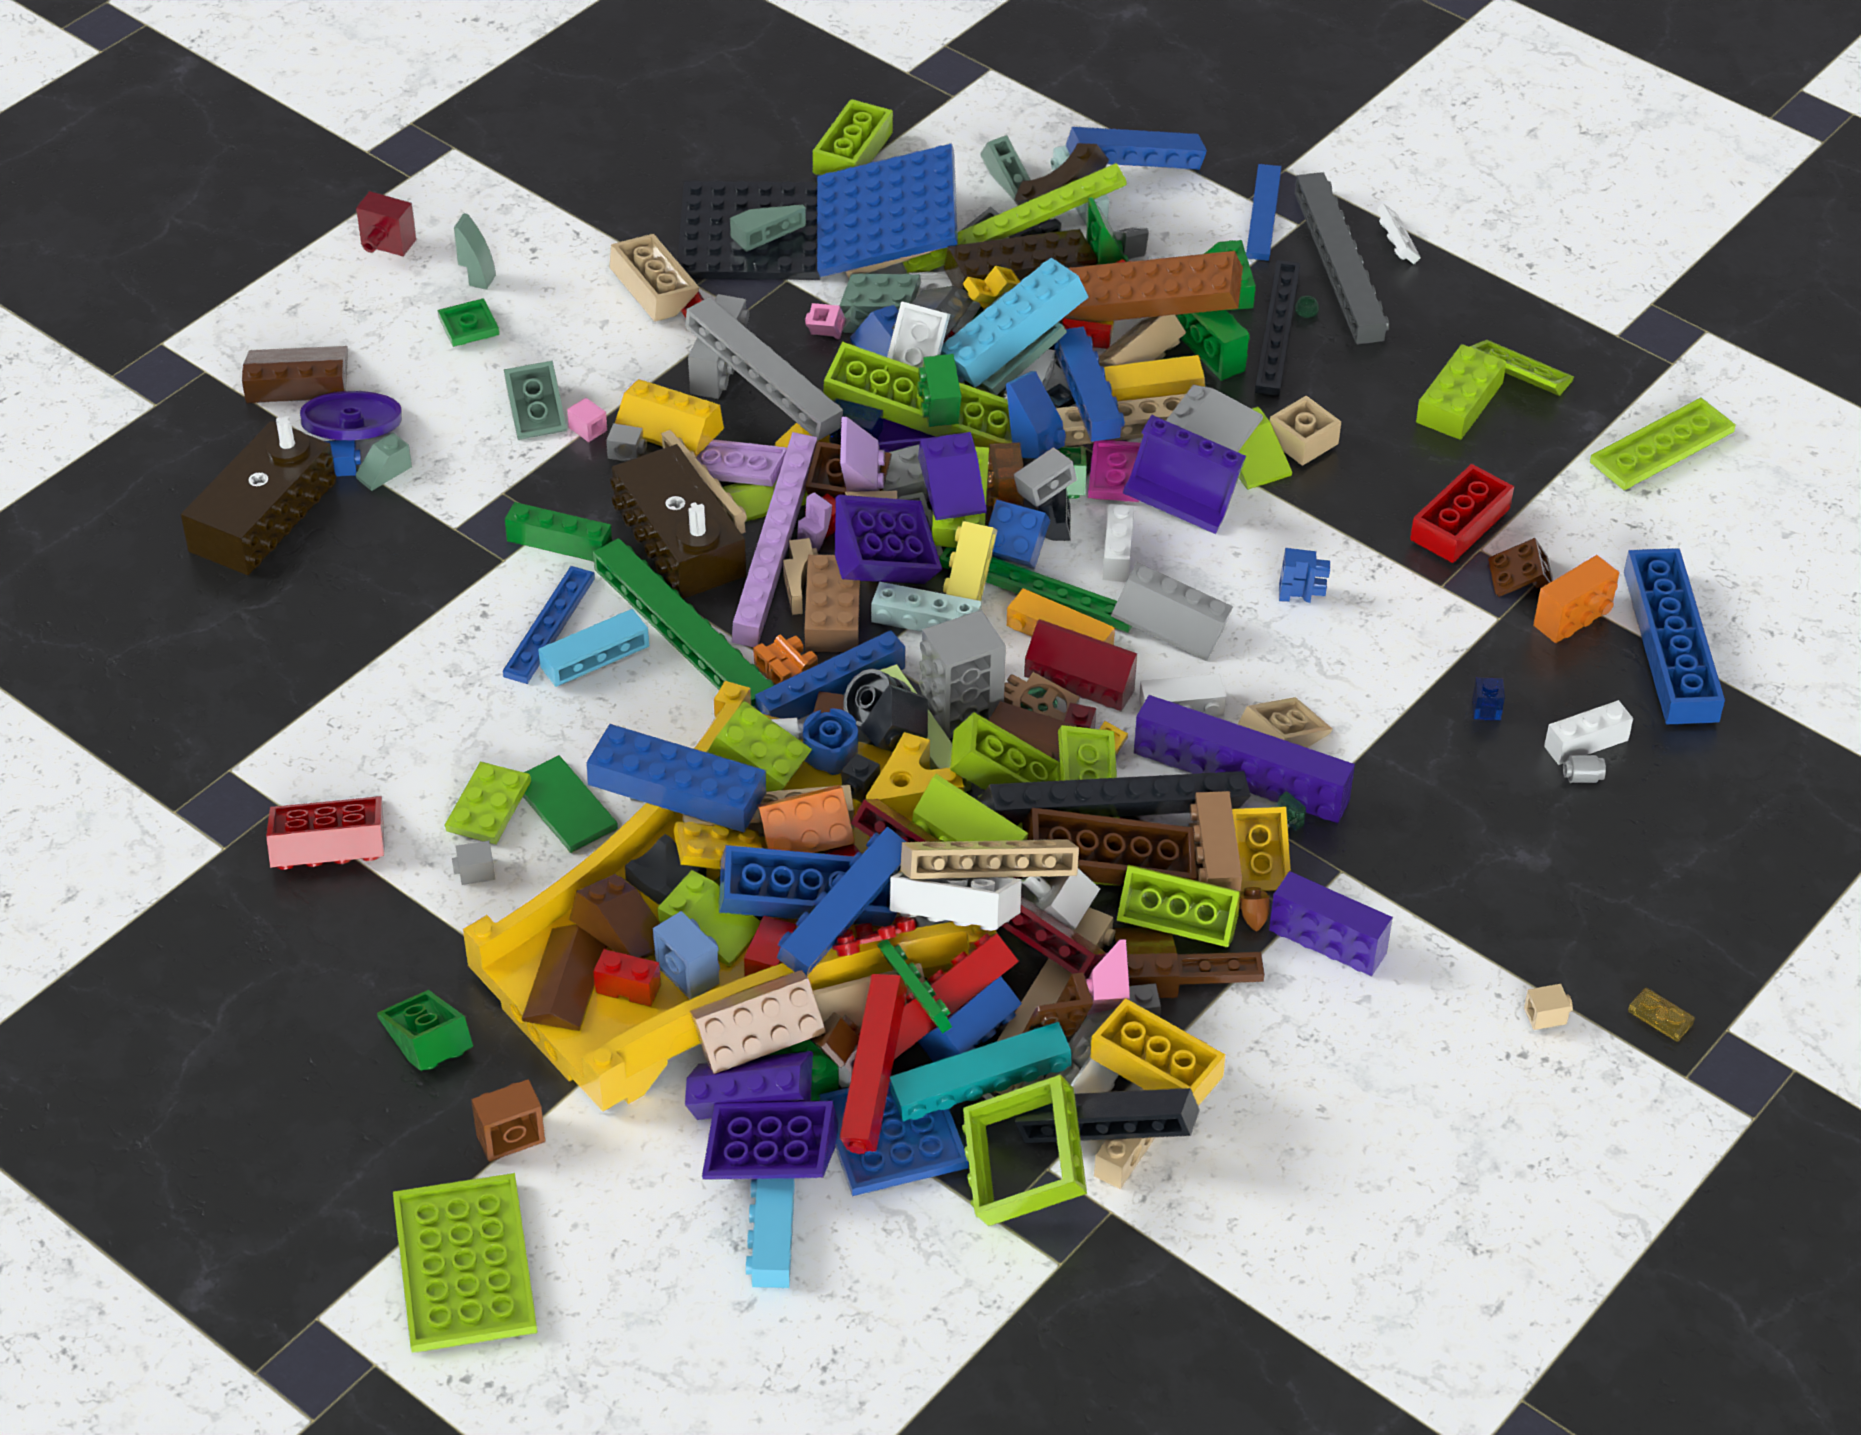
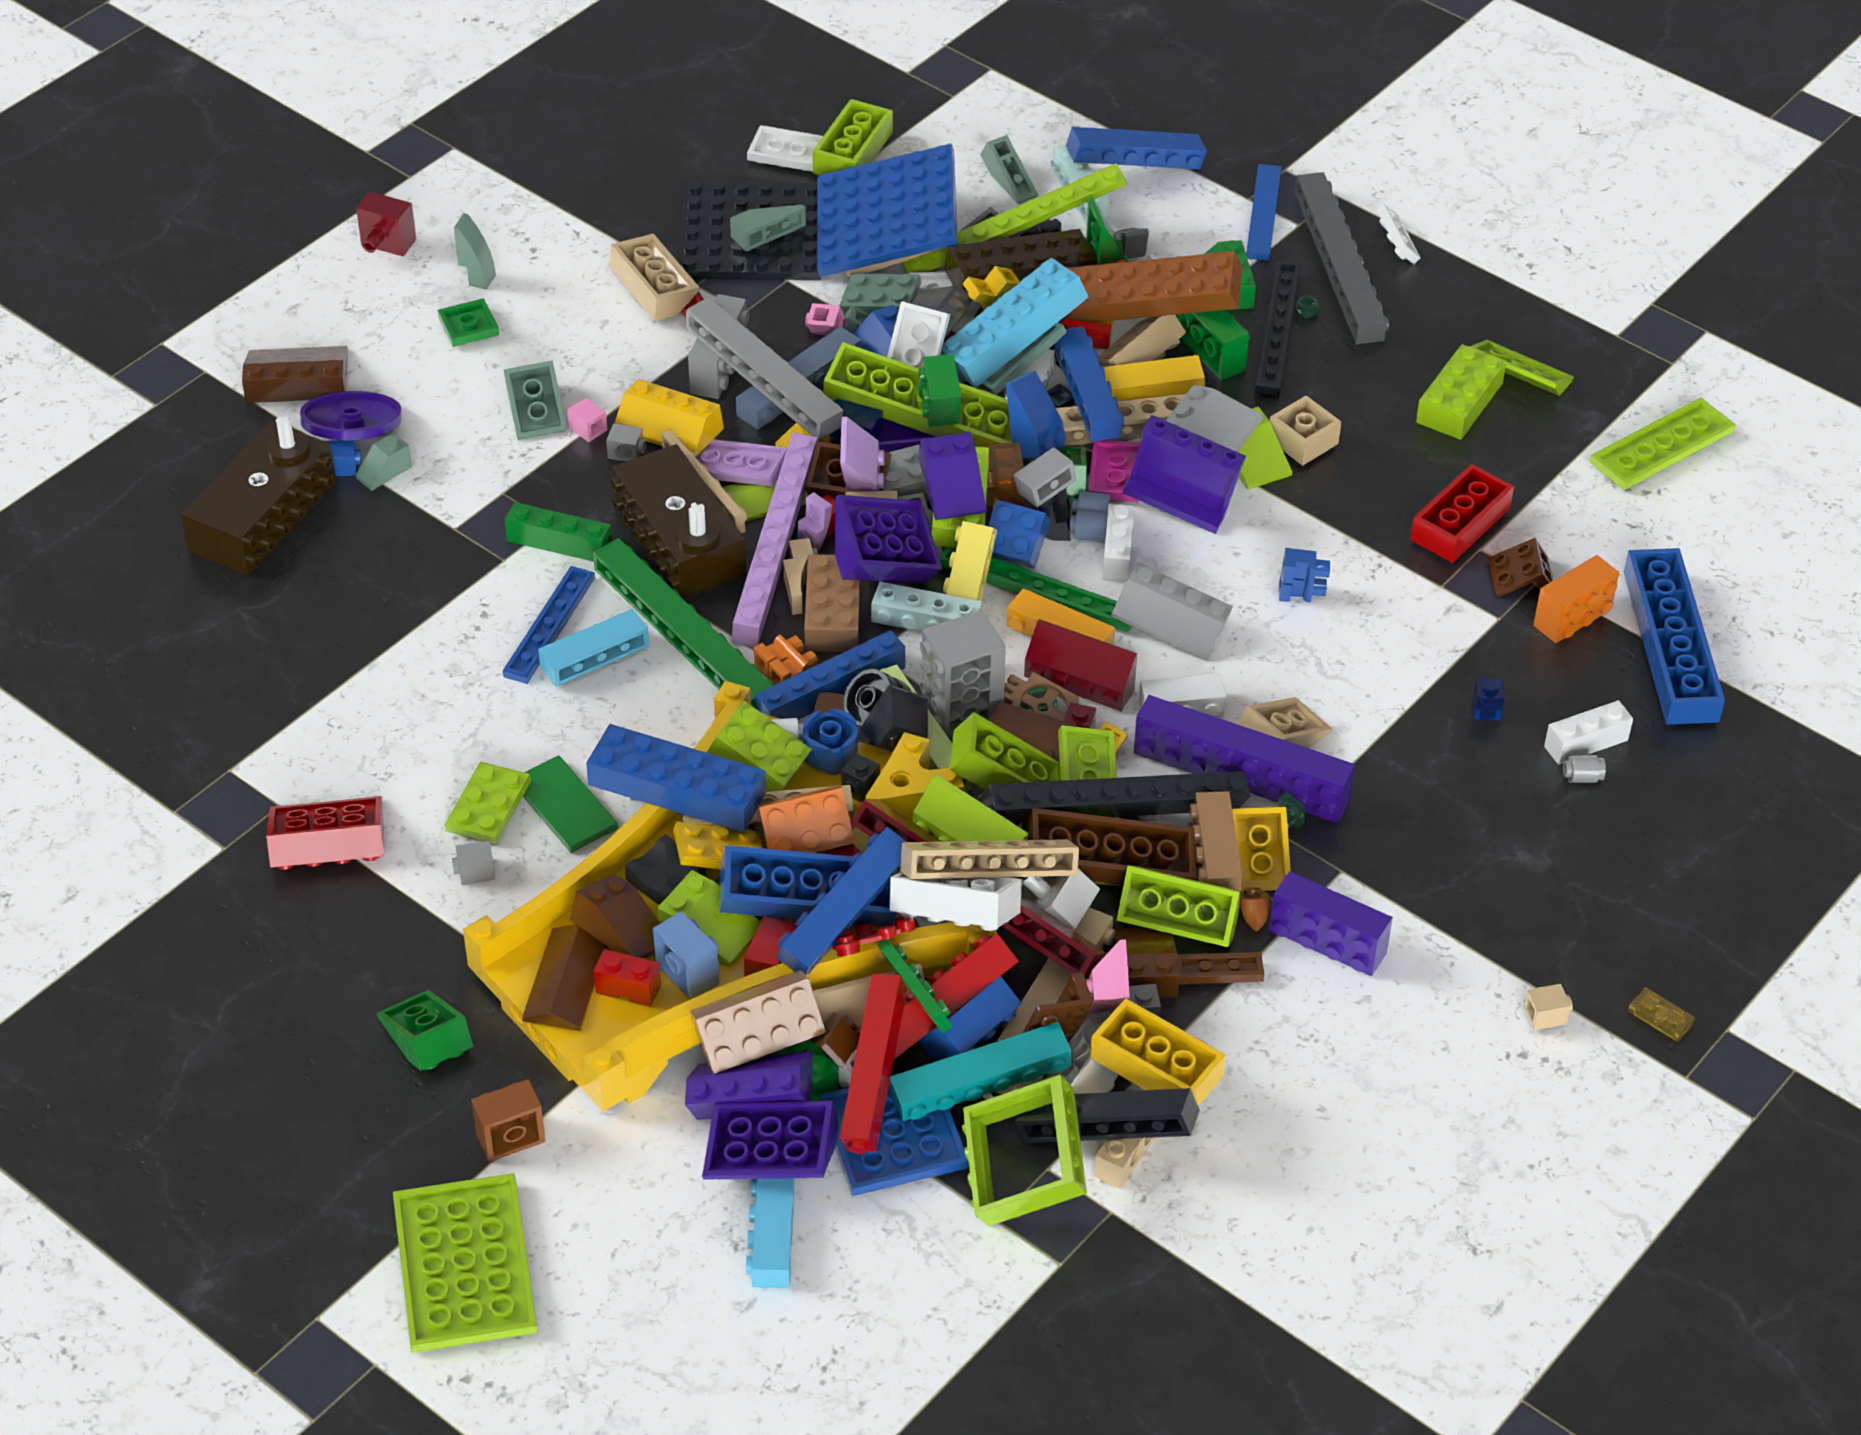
(783, 148): none -> white plate
(812, 363): none -> sand blue brick
(1082, 162): dark brown brick -> none
(1091, 516): none -> sand blue brick

